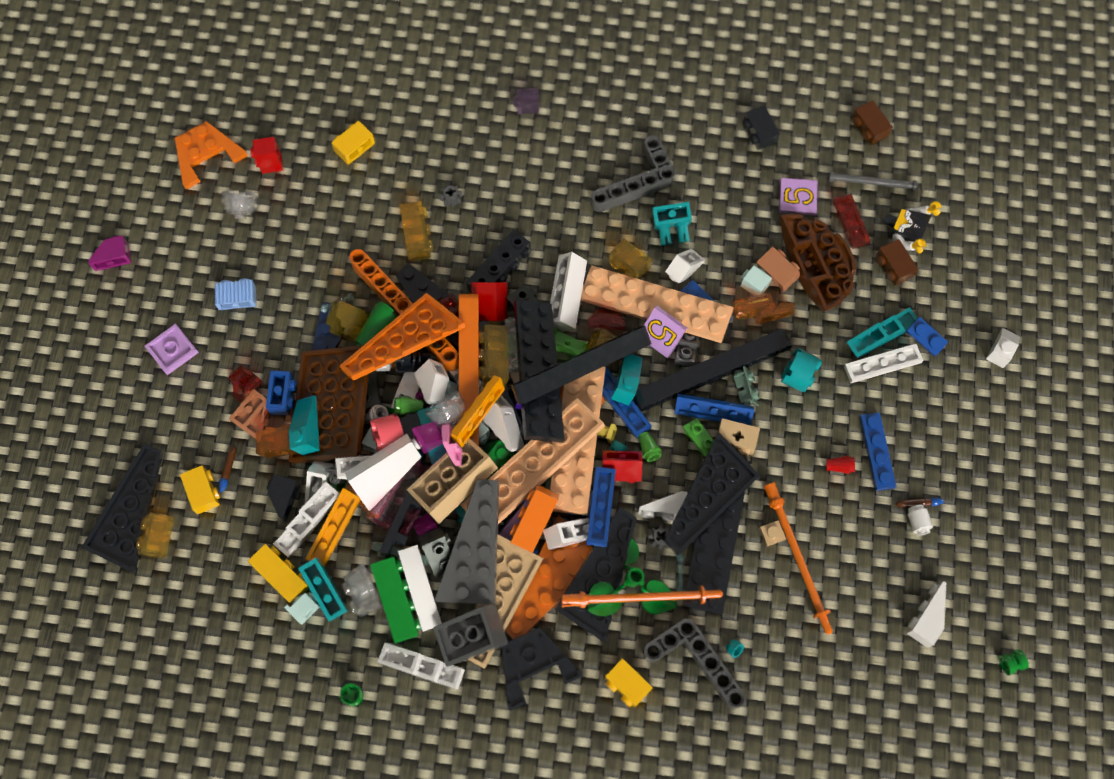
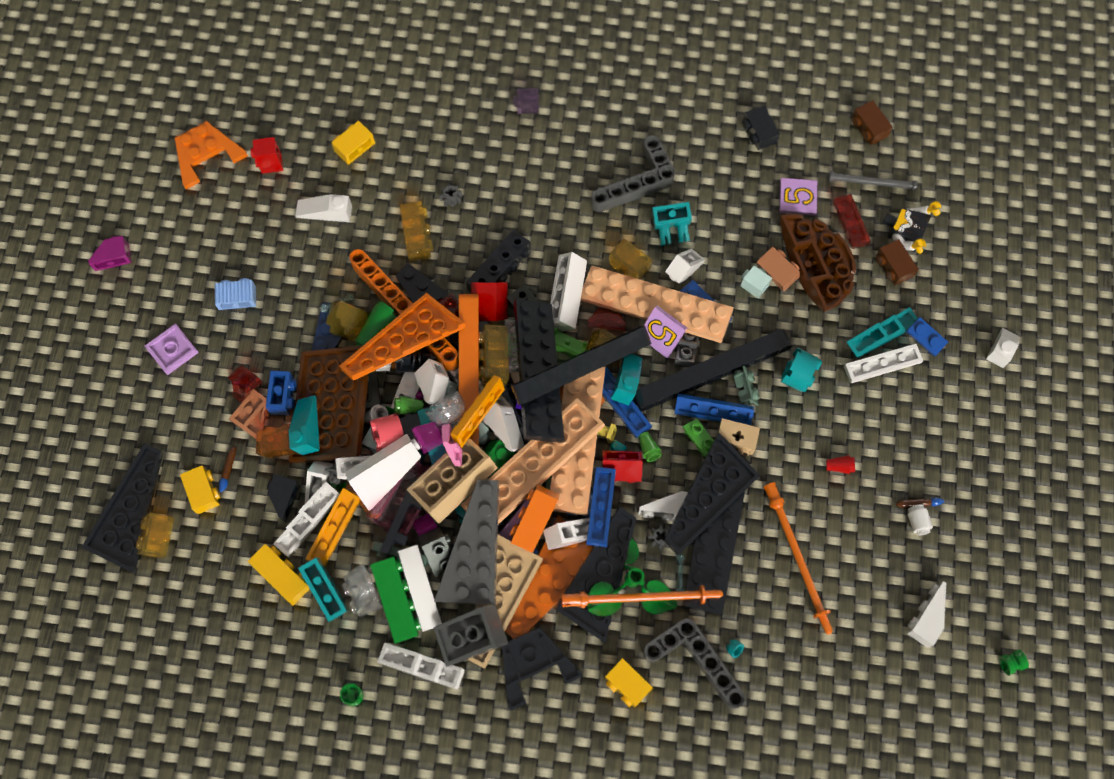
(239, 203): clear cylinder -> none
(303, 607): light aqua brick -> none
(325, 208): none -> white slope
(762, 309): clear orange plate -> none
(772, 533): tan plate -> none
(877, 451): blue plate -> none

